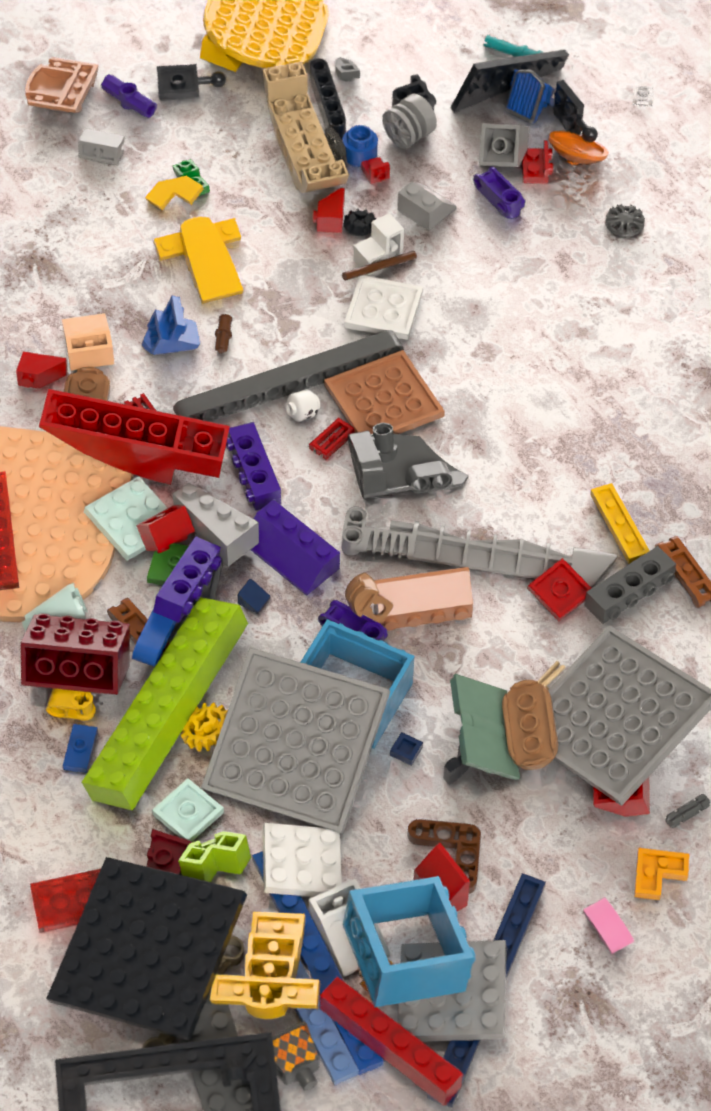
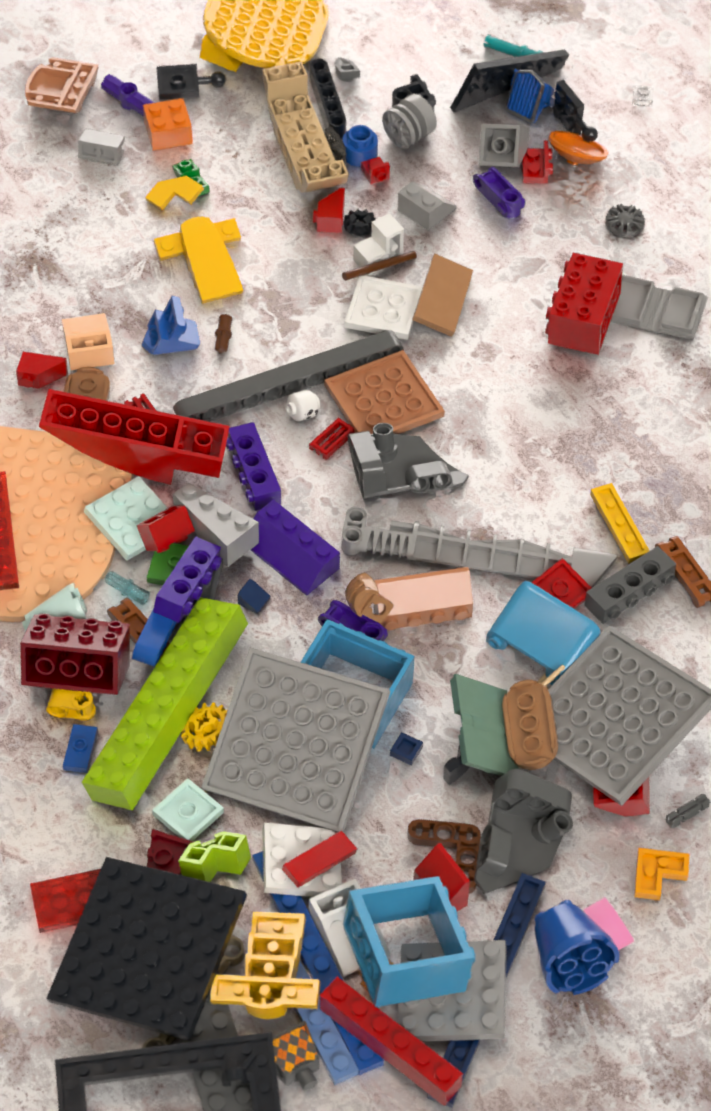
(127, 587): none -> clear light blue axle
(168, 124): none -> orange brick
(319, 859): none -> red tile
(442, 295): none -> medium nougat tile
(522, 829): none -> dark grey panel
(542, 629): none -> dark azure windscreen
(573, 949): none -> blue cone
(584, 303): none -> red brick
(659, 309): none -> light grey piece

